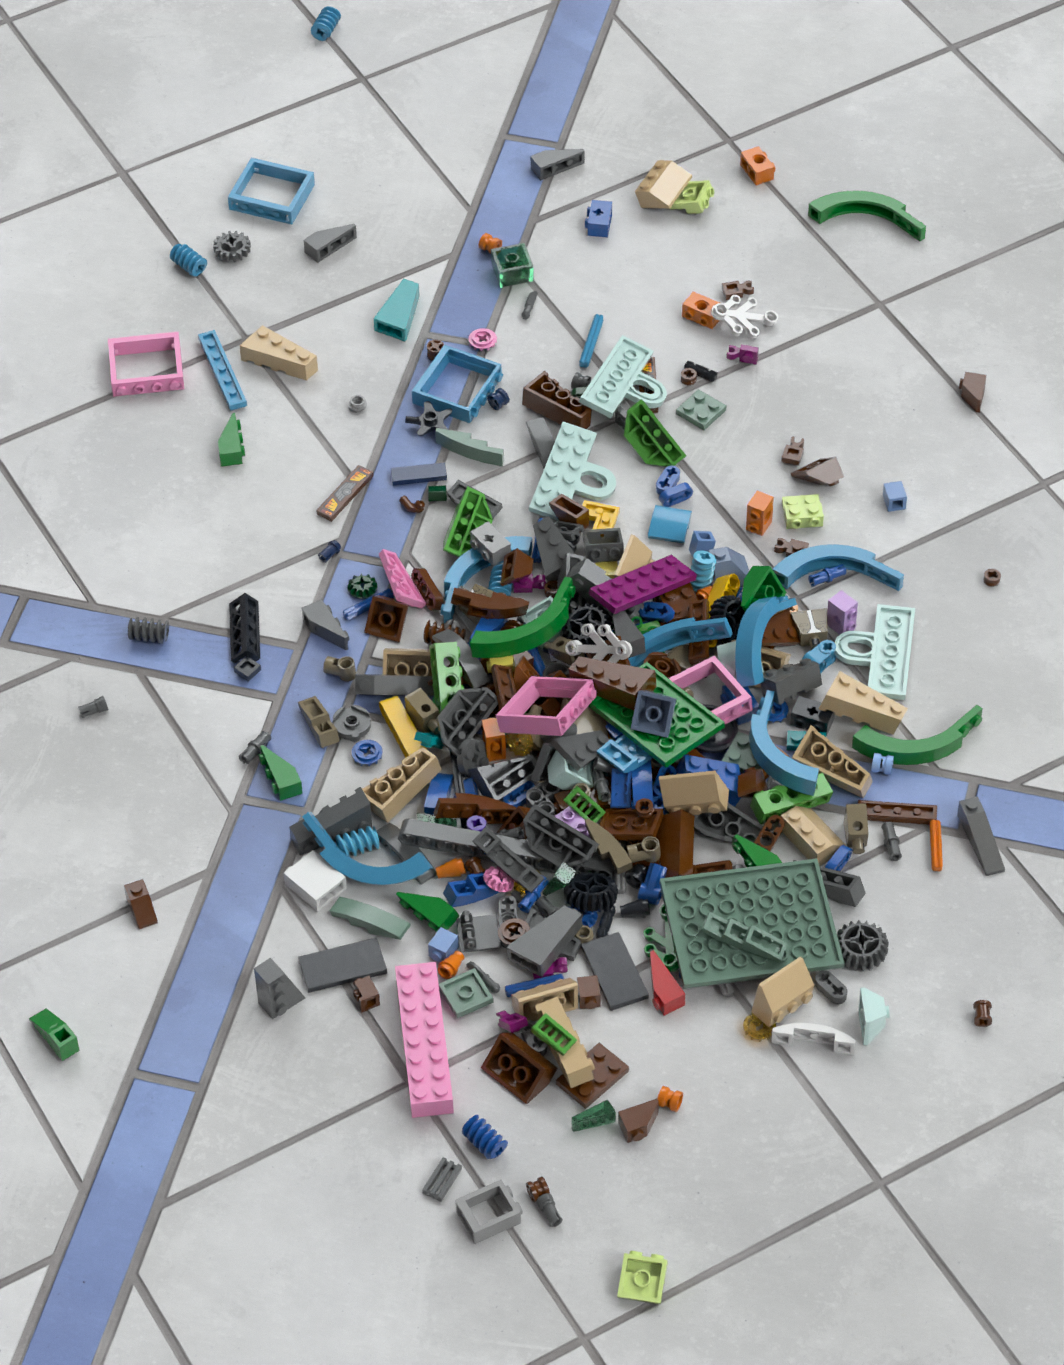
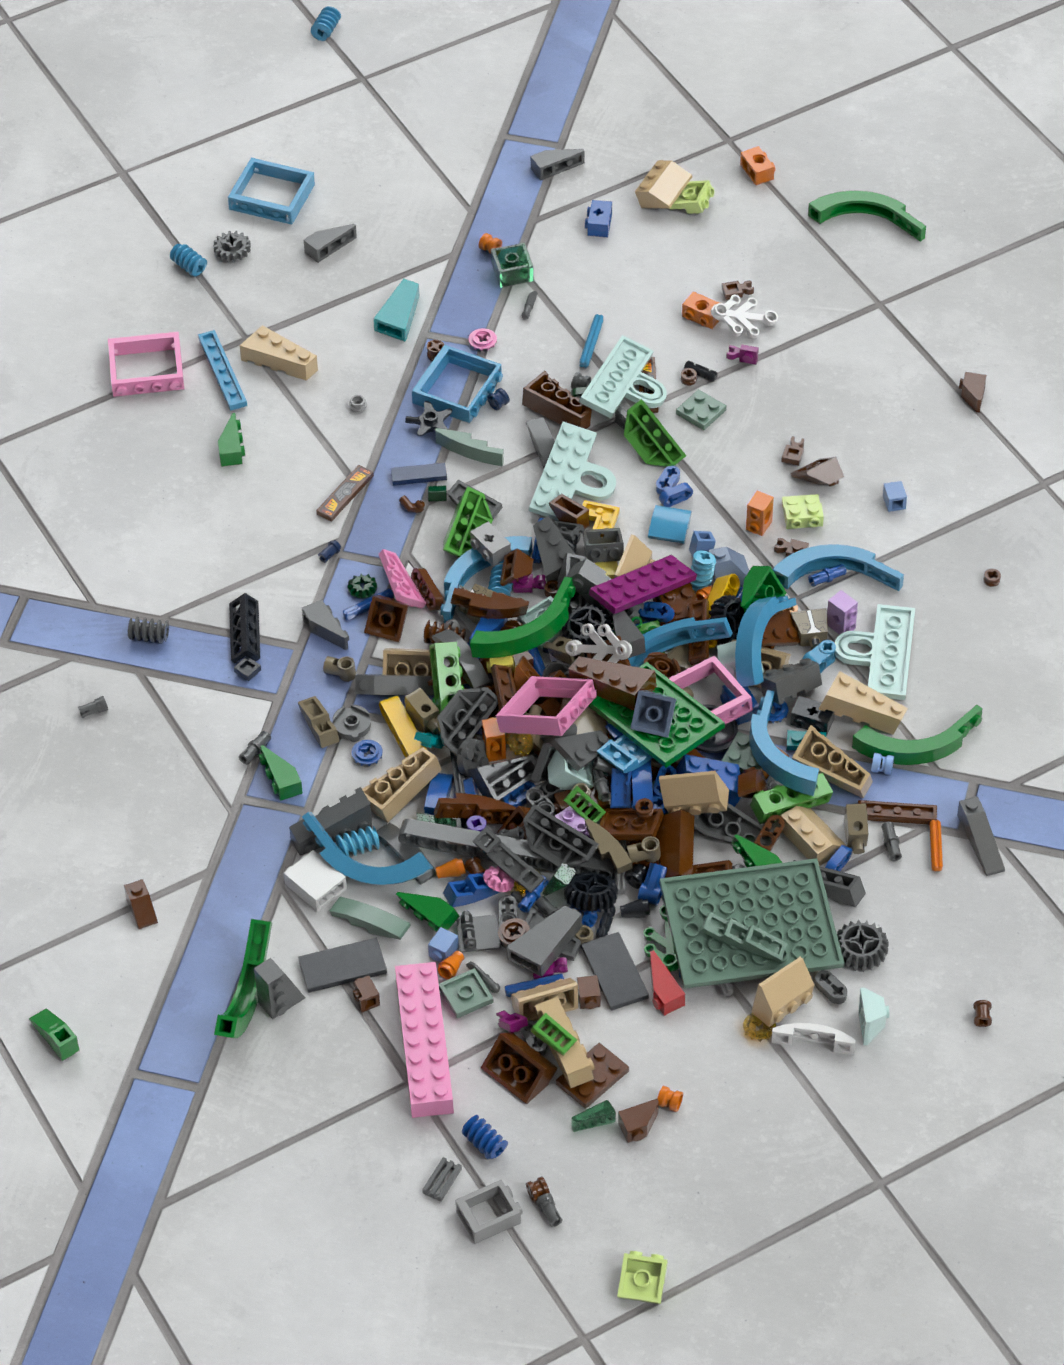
(243, 1005): none -> green arch

